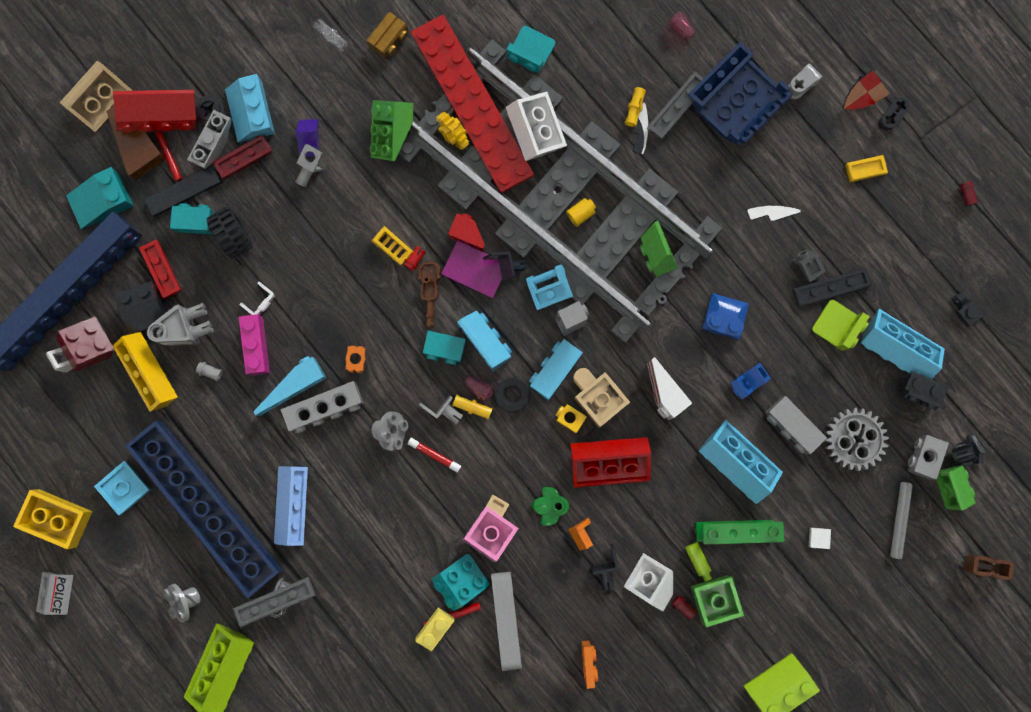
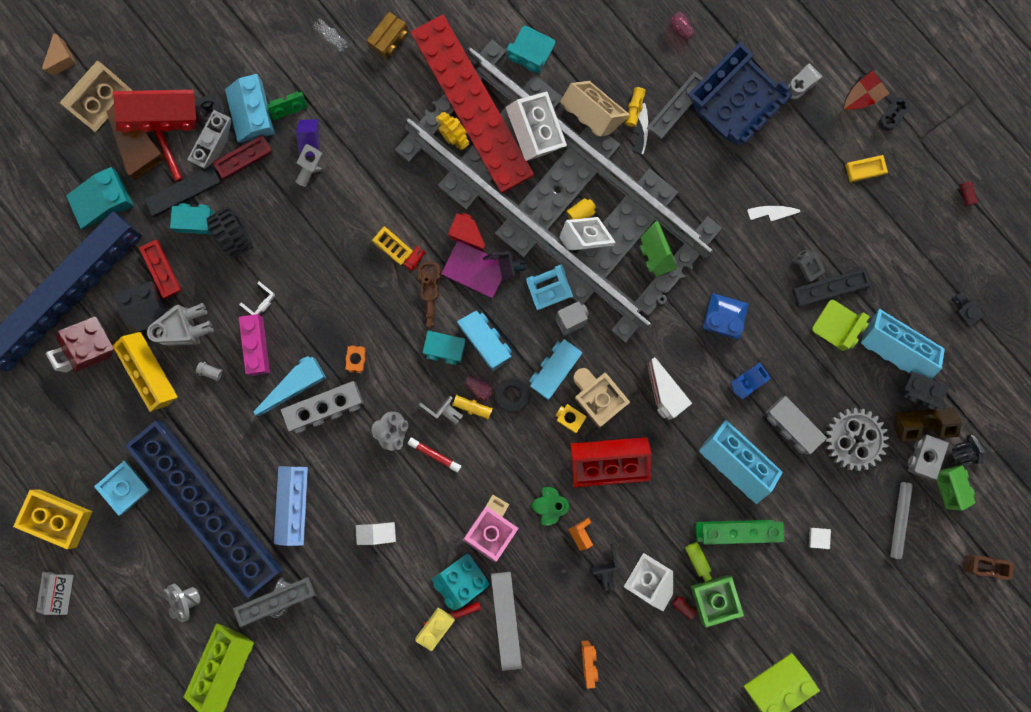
(57, 57): none -> medium nougat slope
(280, 108): none -> green hinge
(375, 533): none -> white slope
(389, 128): bright green slope -> none
(585, 234): none -> white slope
(593, 108): none -> tan slope
(943, 422): none -> dark brown arch

